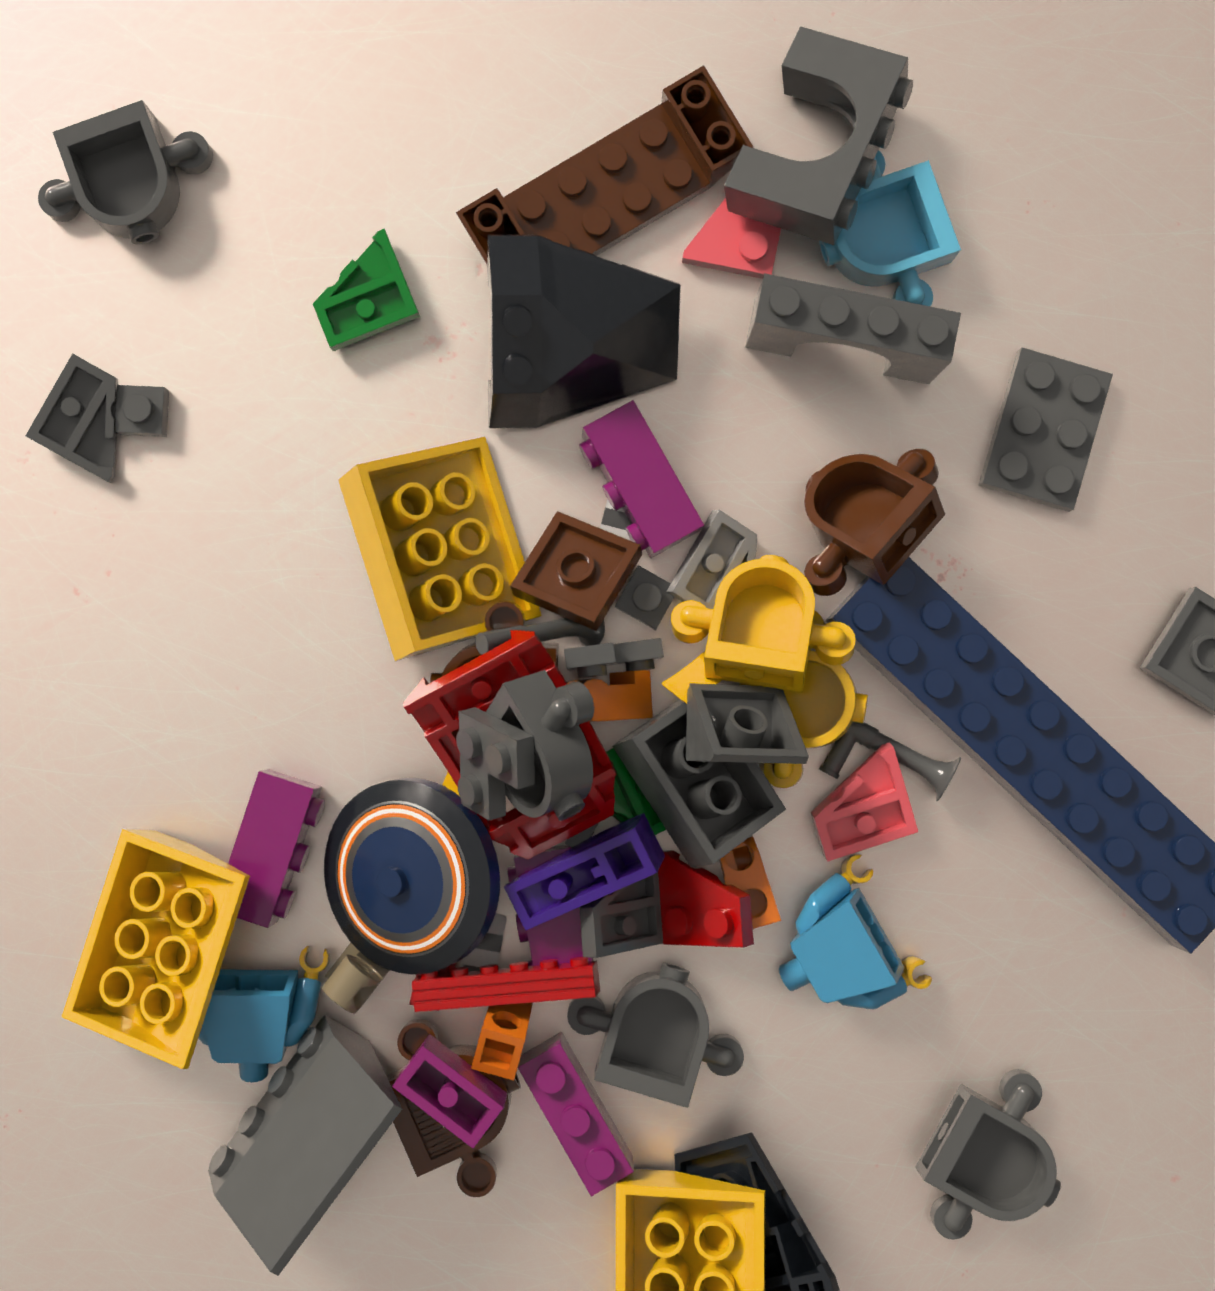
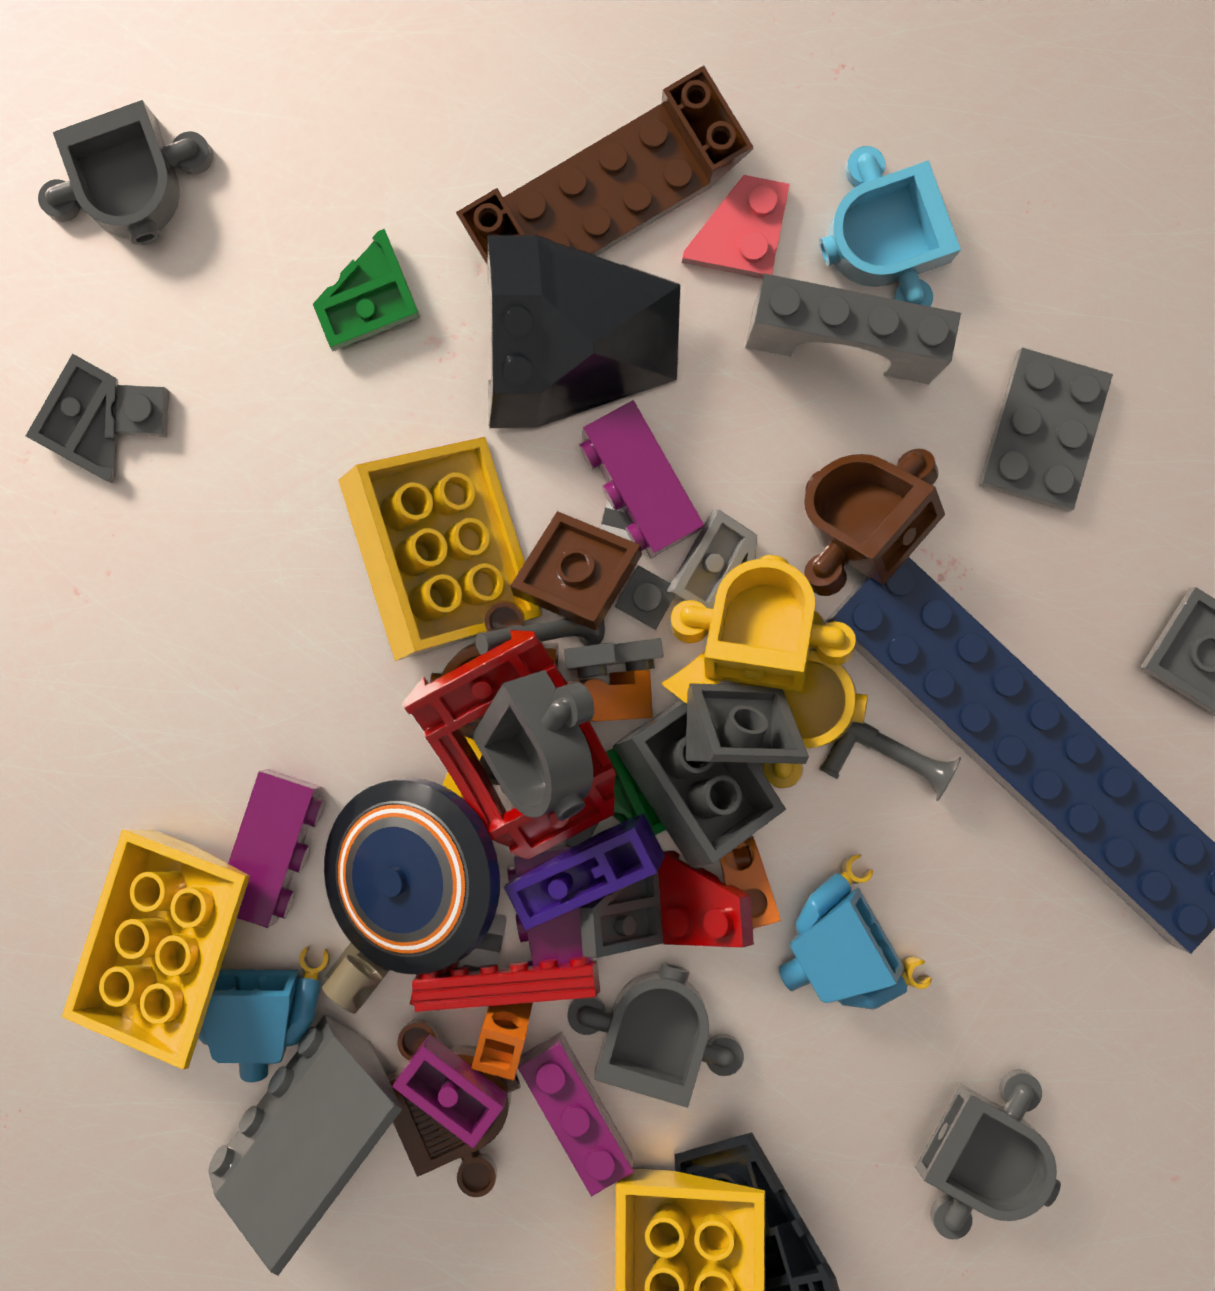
(490, 757): dark grey plate -> none
(821, 194): dark grey arch -> none
(865, 808): coral wing -> none

